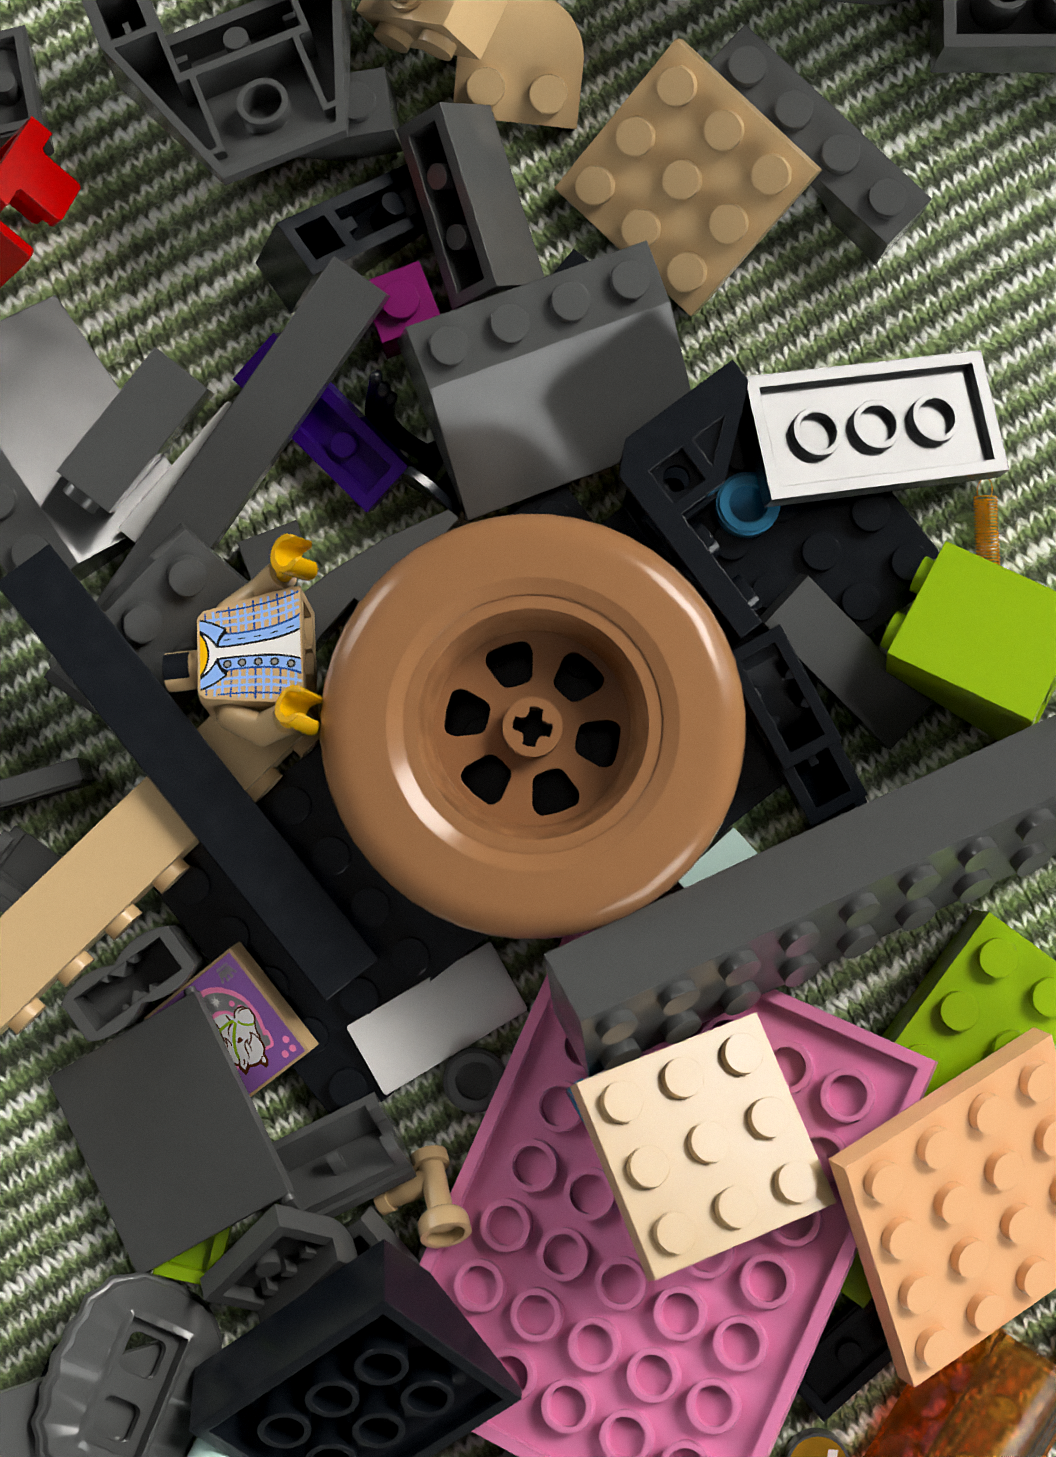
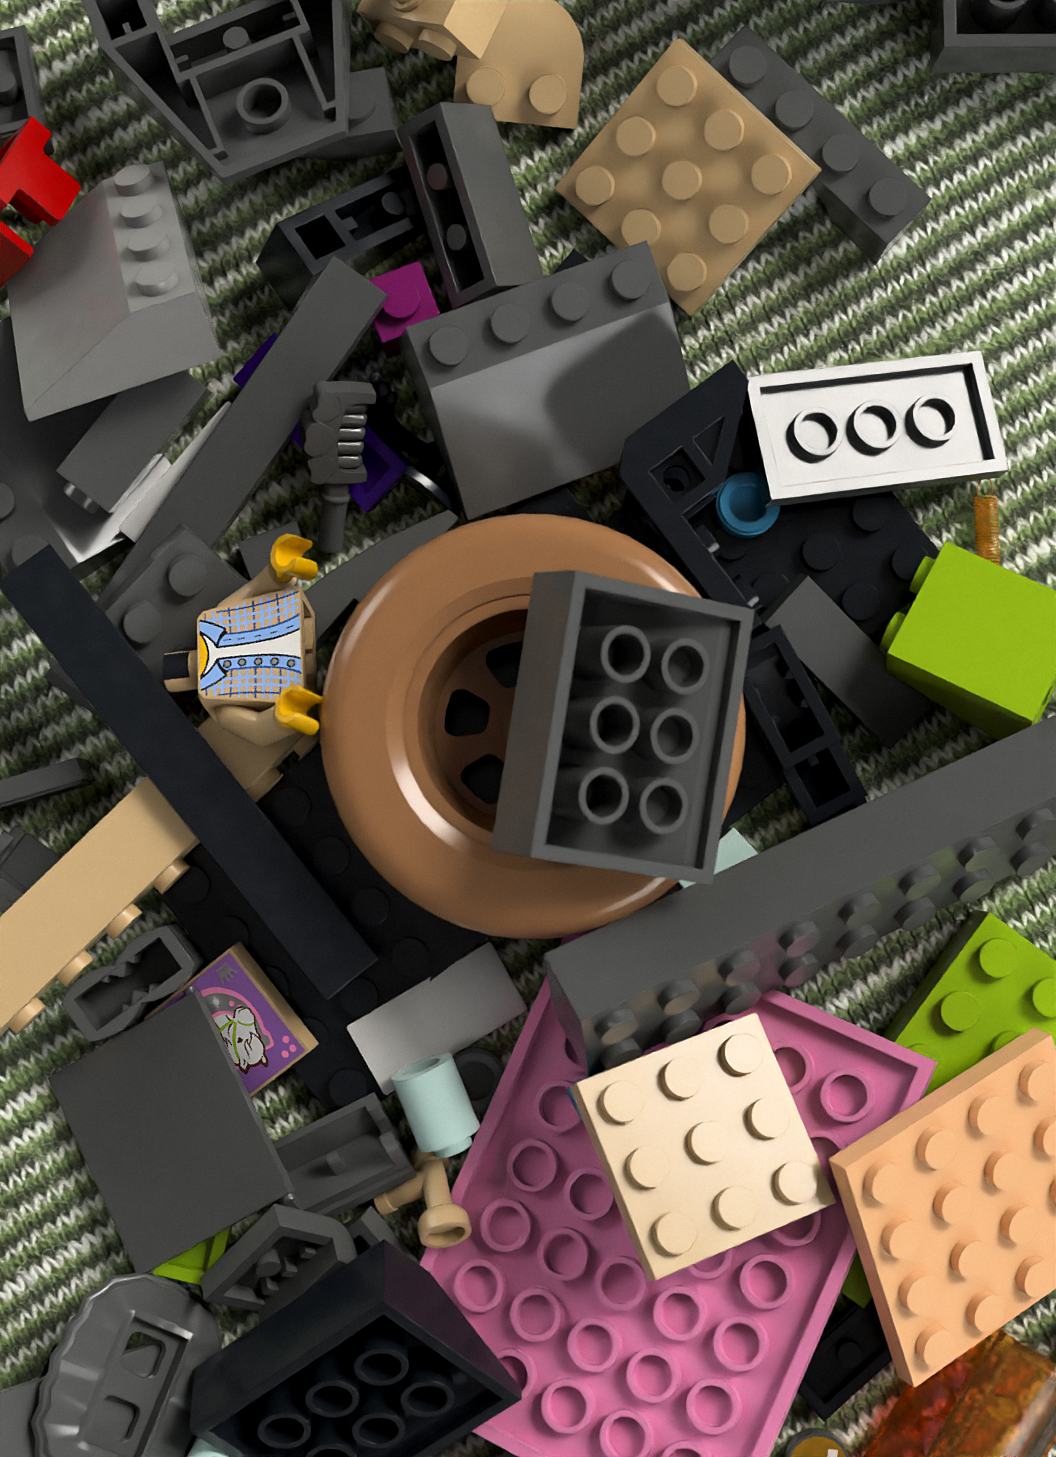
(110, 296): none -> light grey slope
(332, 450): none -> dark grey piece
(436, 1105): none -> light aqua brick
(622, 727): none -> dark grey slope

